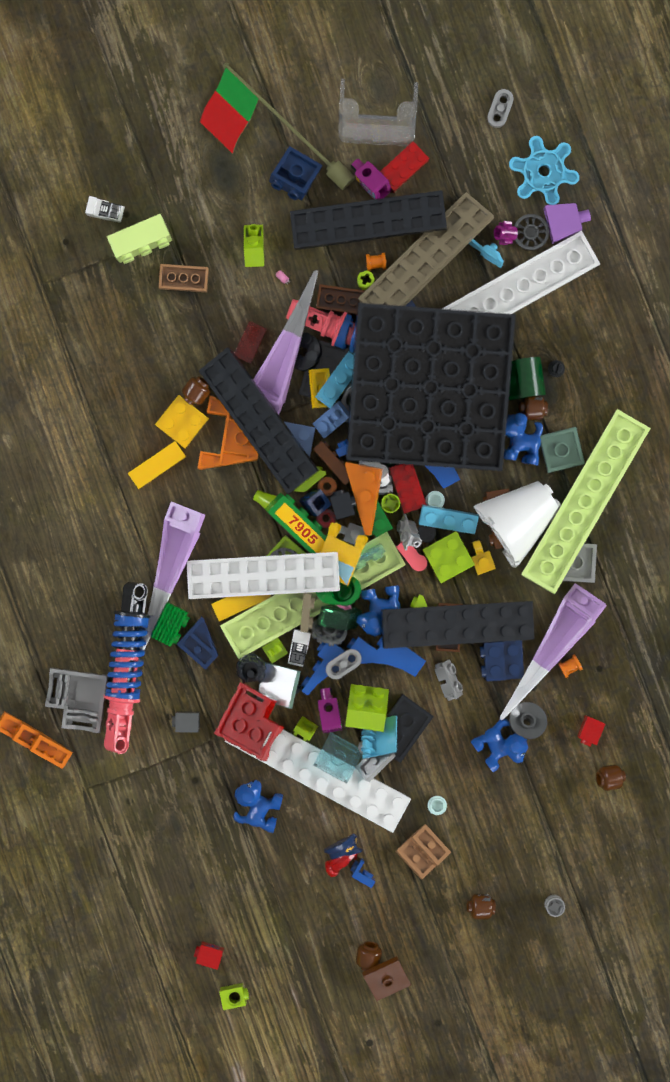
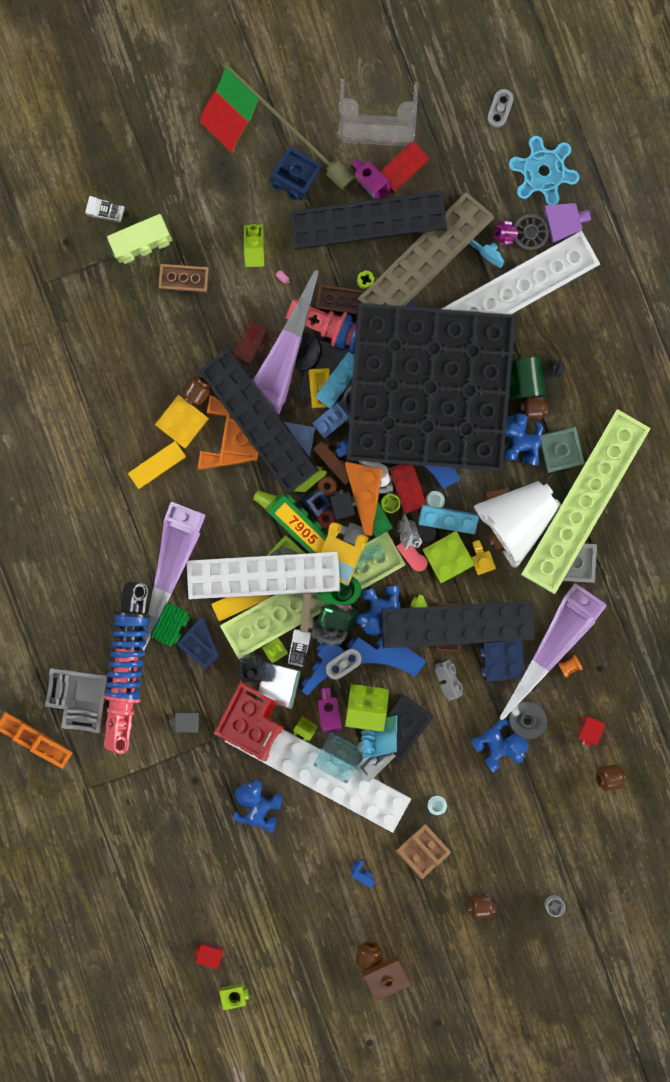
(341, 854): piece -> none
(376, 261): orange bush -> none

